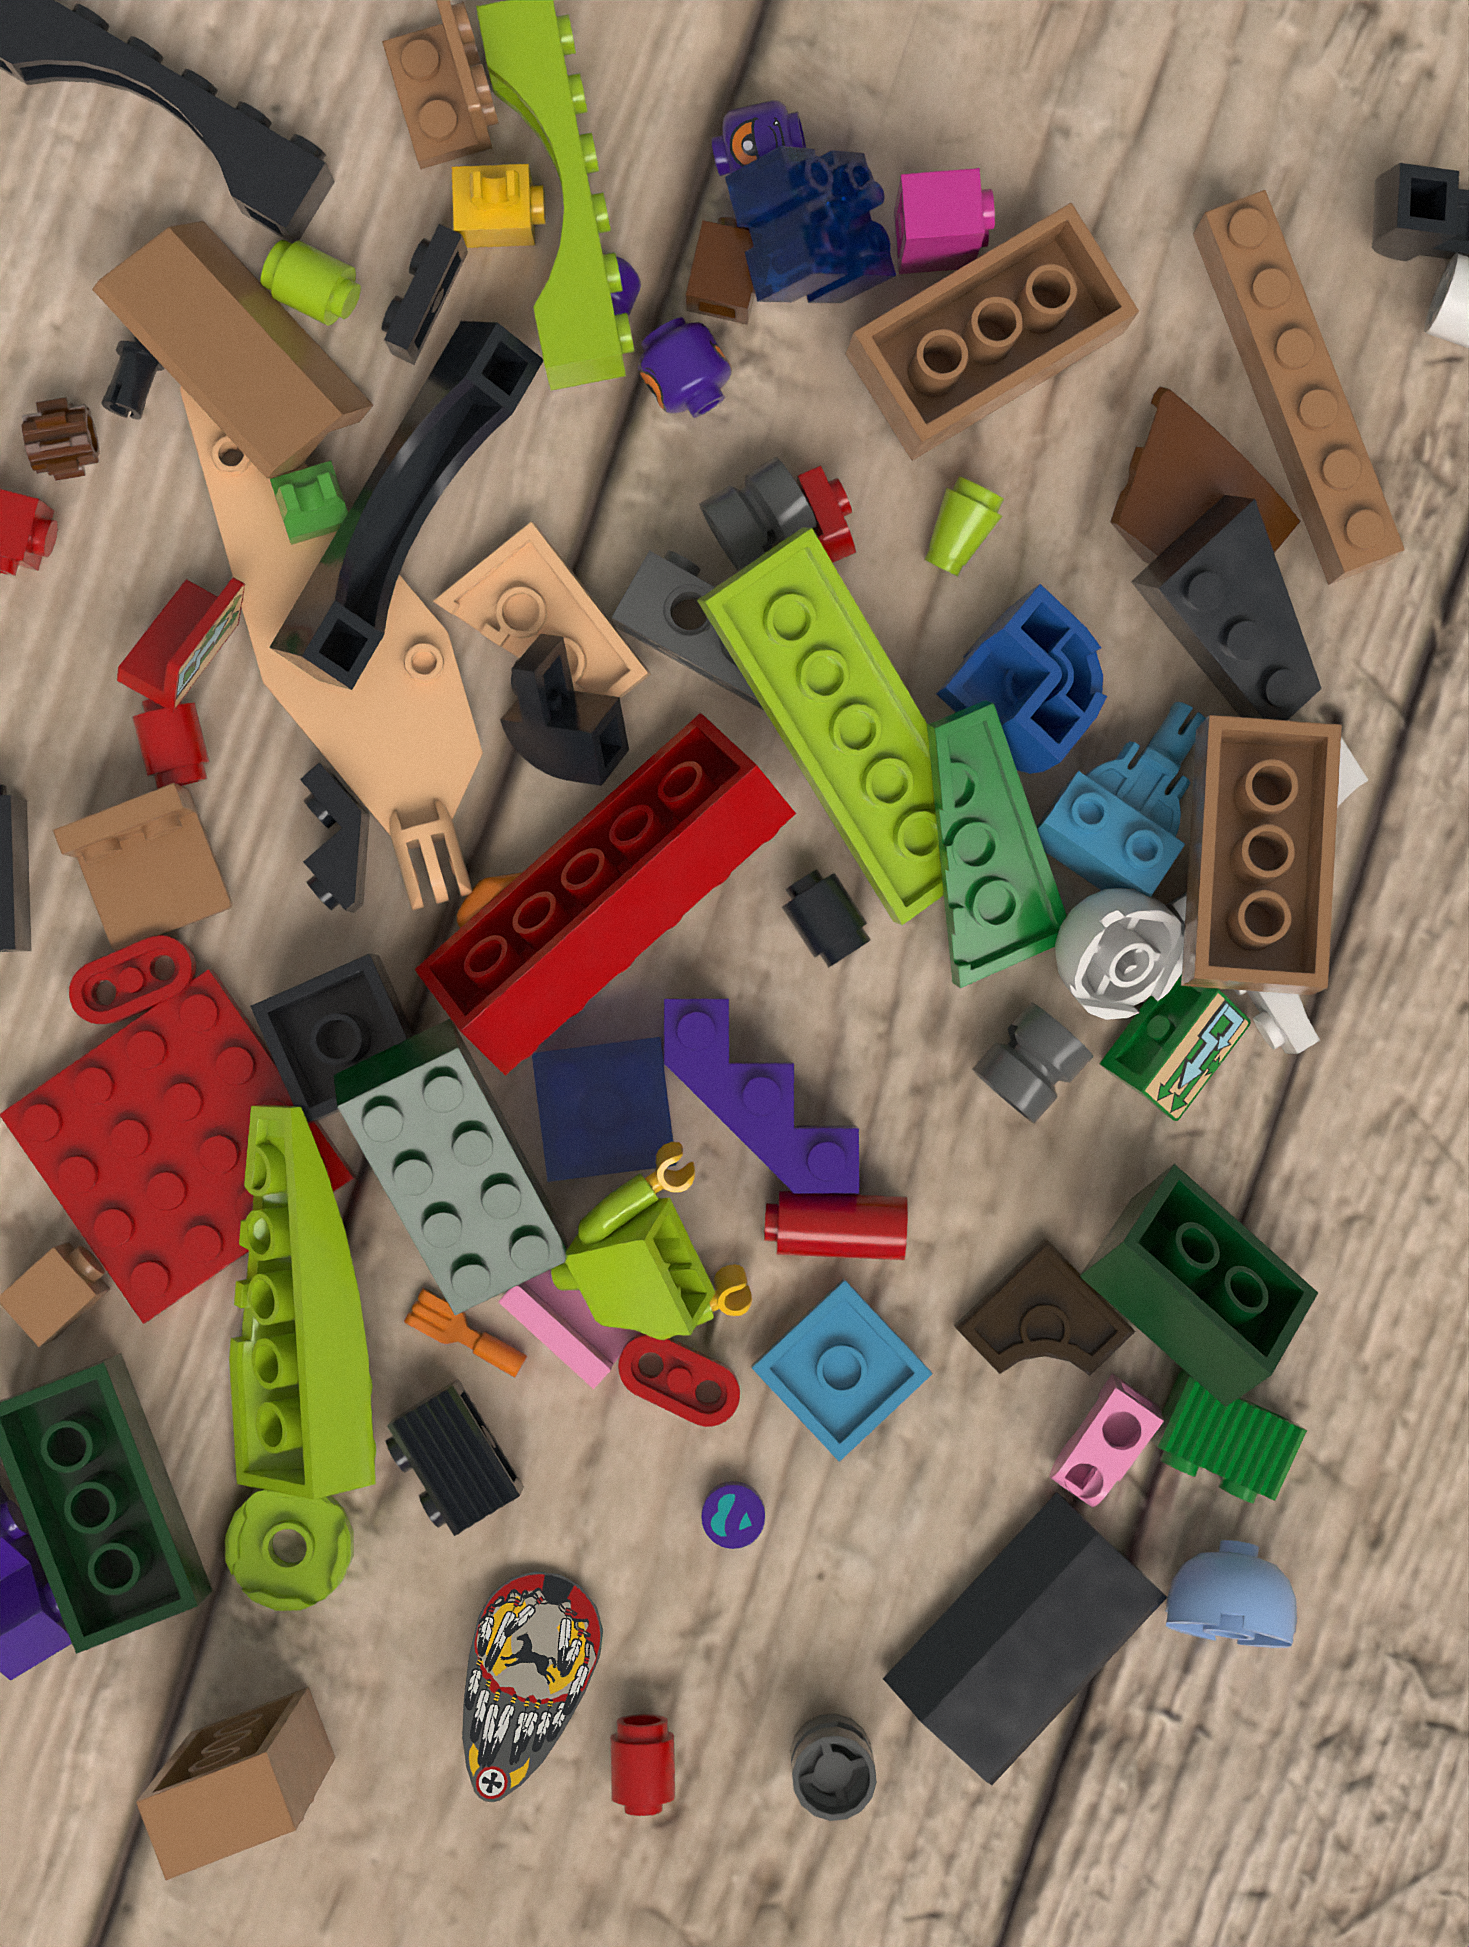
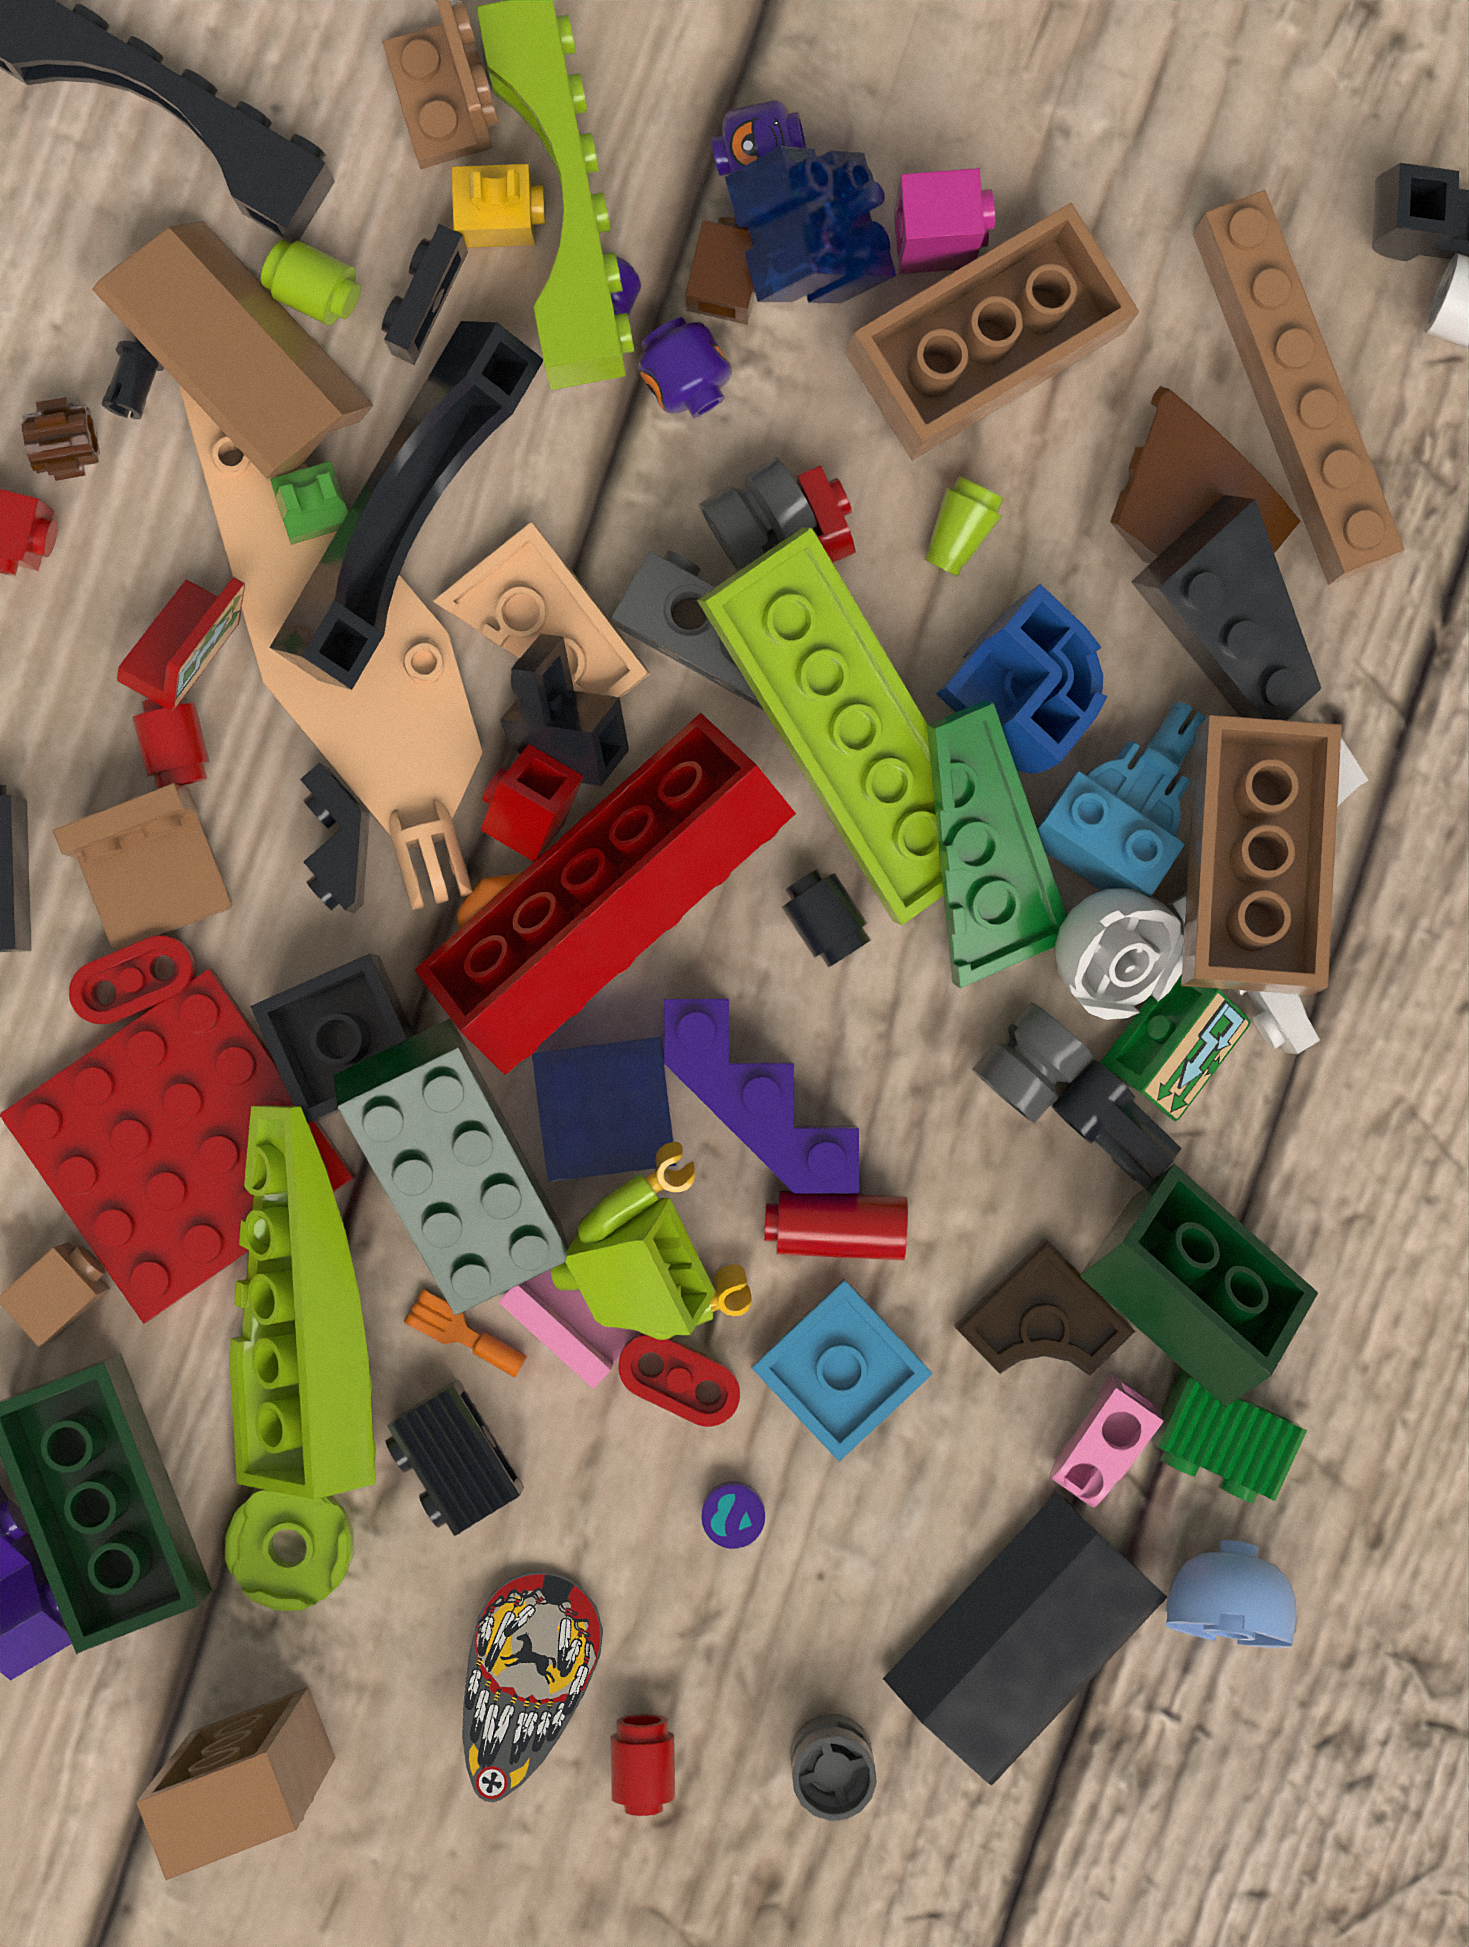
(530, 802): none -> red brick
(1104, 1112): none -> black piece

